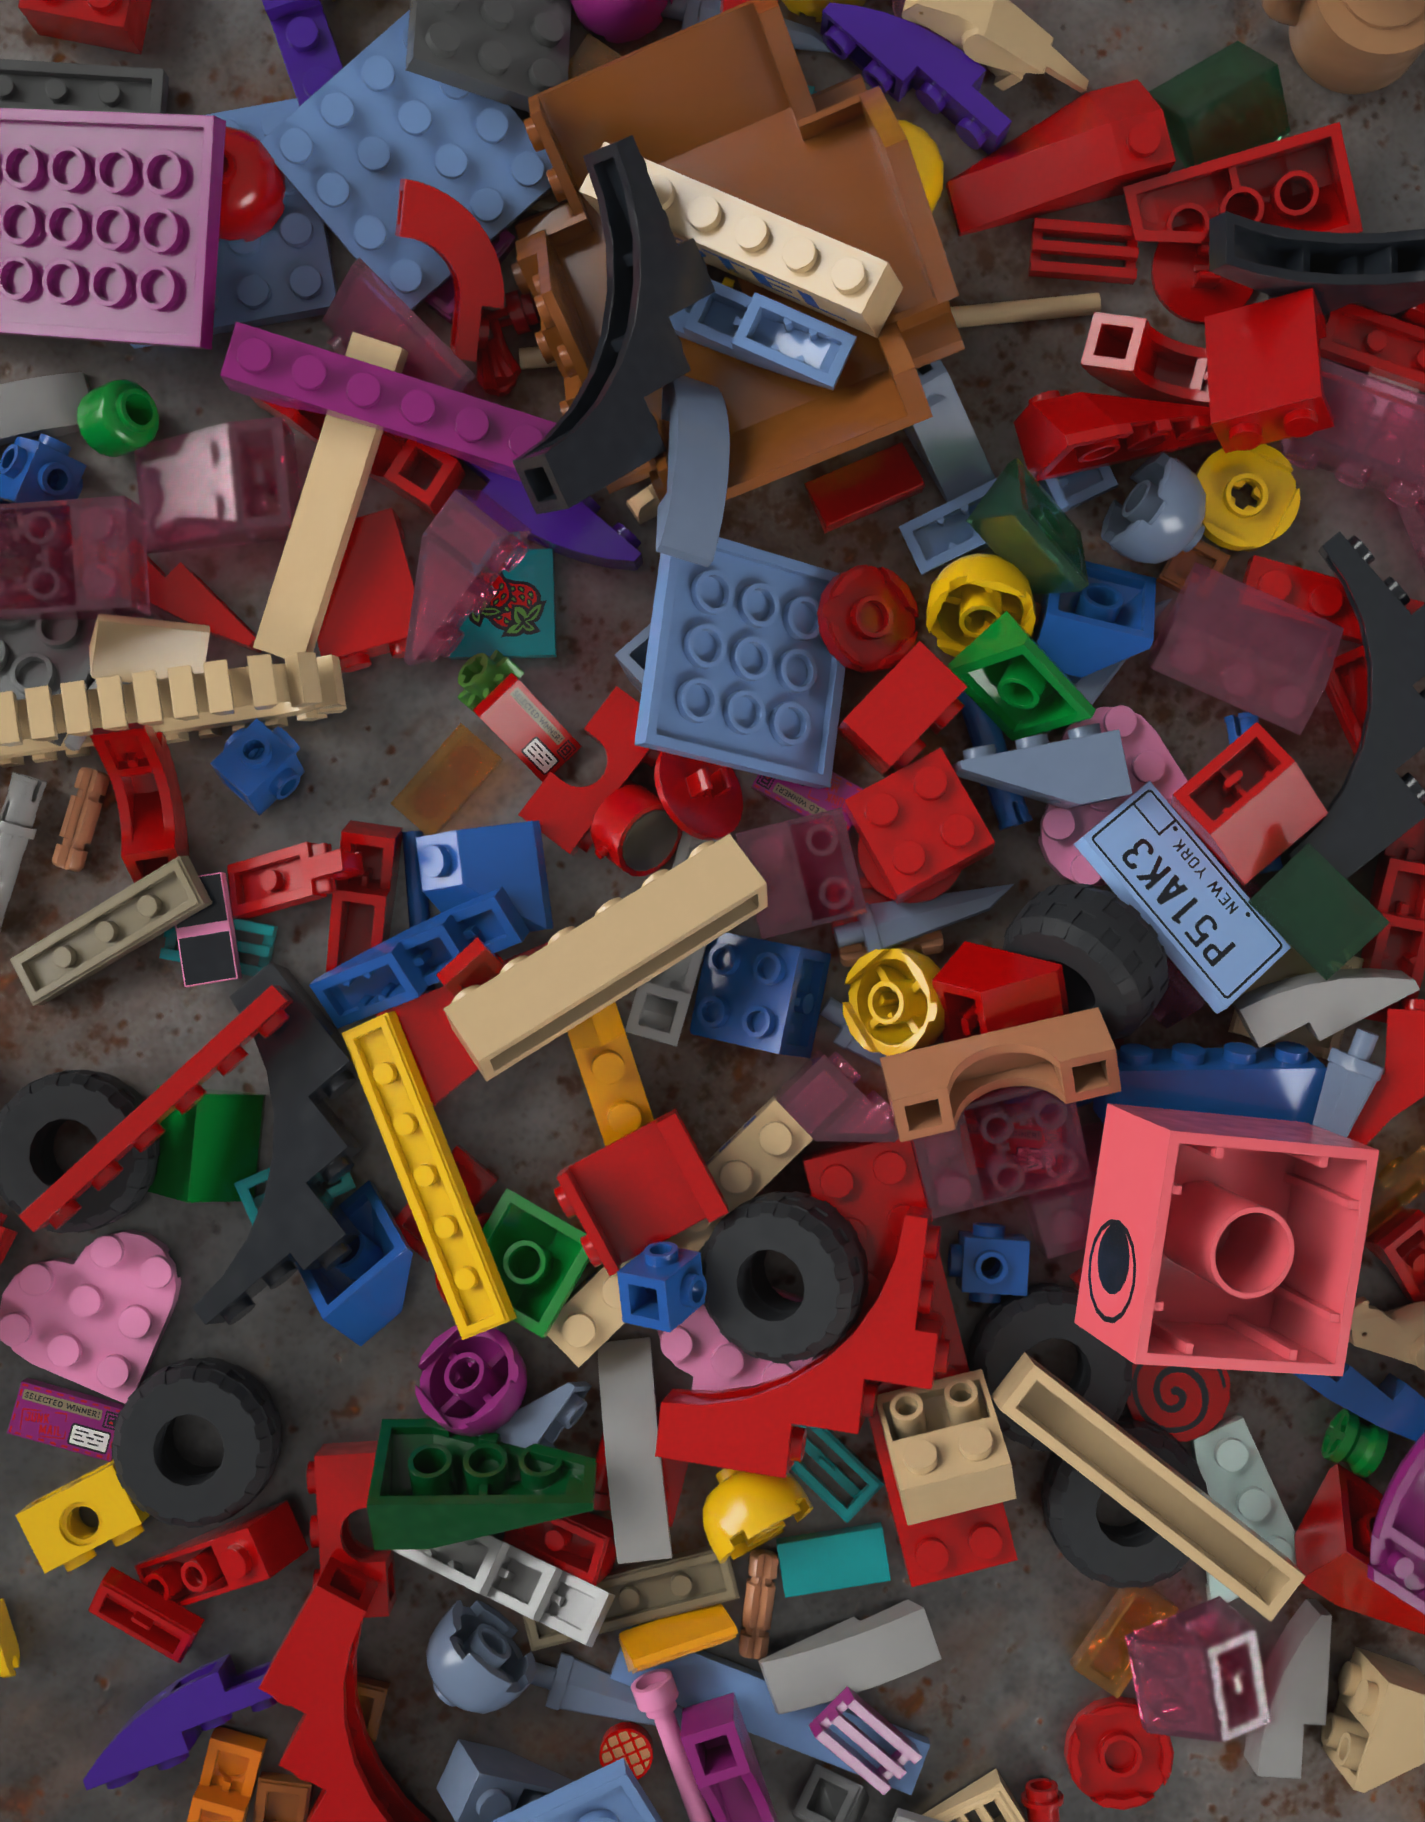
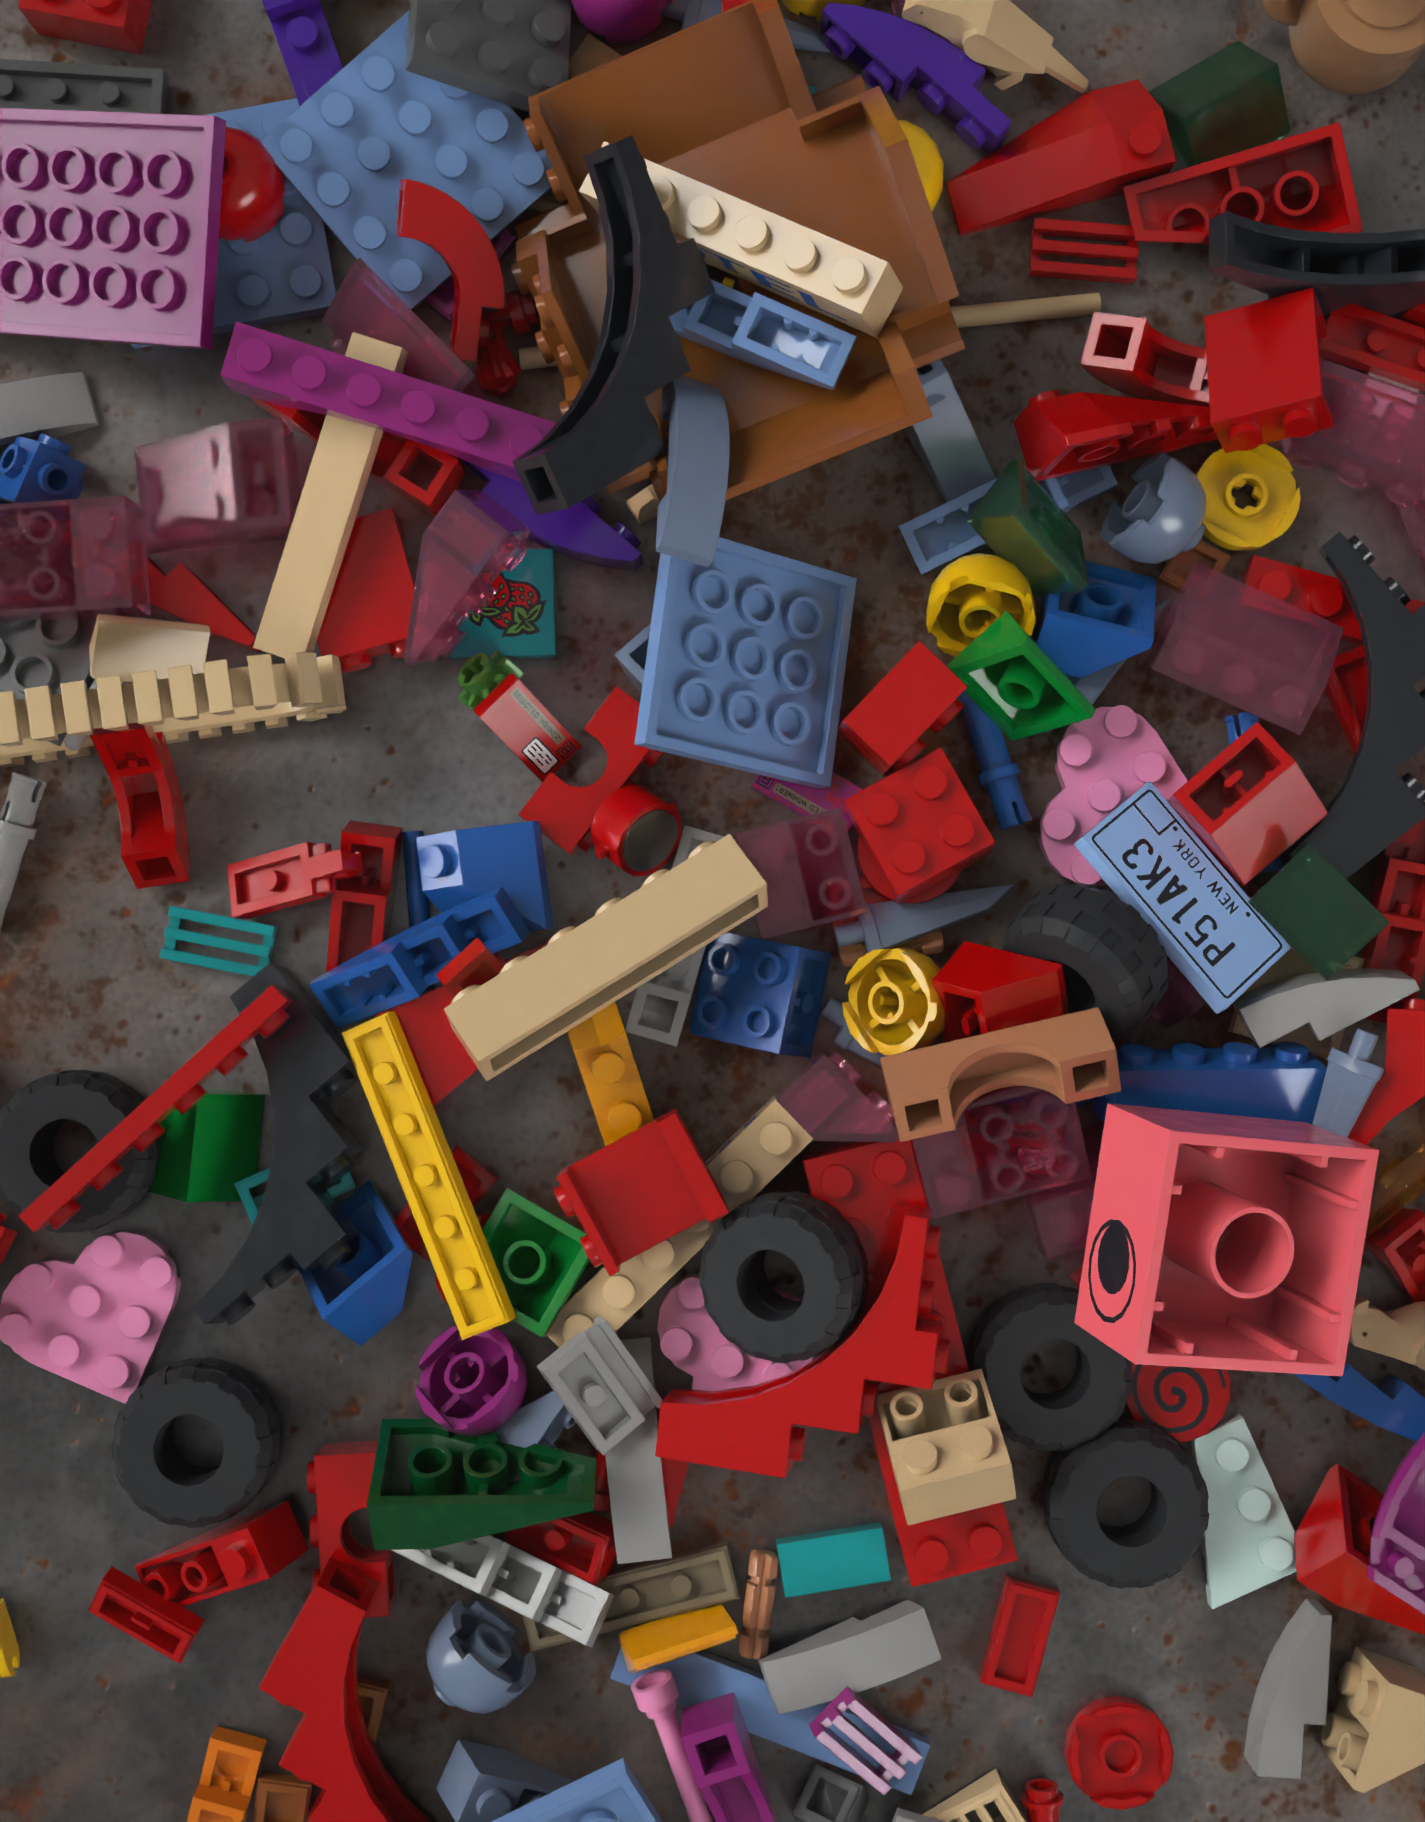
(57, 1530): yellow brick -> none
(65, 1419): tile -> none
(80, 819): nougat axle -> none
(111, 930): dark tan tile -> none
(118, 418): green head -> none
(171, 1720): dark purple slope -> none
(209, 938): black tile -> none
(259, 765): blue brick -> none
(446, 781): clear orange plate -> none
(590, 1691): sand blue bar -> none
(600, 1385): none -> light grey plate
(628, 1742): tile -> none
(661, 1286): blue brick -> none
(699, 795): red piece -> none
(750, 1511): yellow cylinder -> none
(860, 1496): teal tile -> none
(864, 487): red slope -> none
(867, 618): red tile -> none
(1007, 1270): blue brick -> none
(1019, 1635): none -> red tile
(1060, 773): sand blue slope -> none
(1104, 1651): clear orange plate -> none
(1147, 1486): tan brick -> none
(1188, 288): red piece -> none
(1199, 1674): clear pink slope -> none
(1354, 1443): green wheel -> none

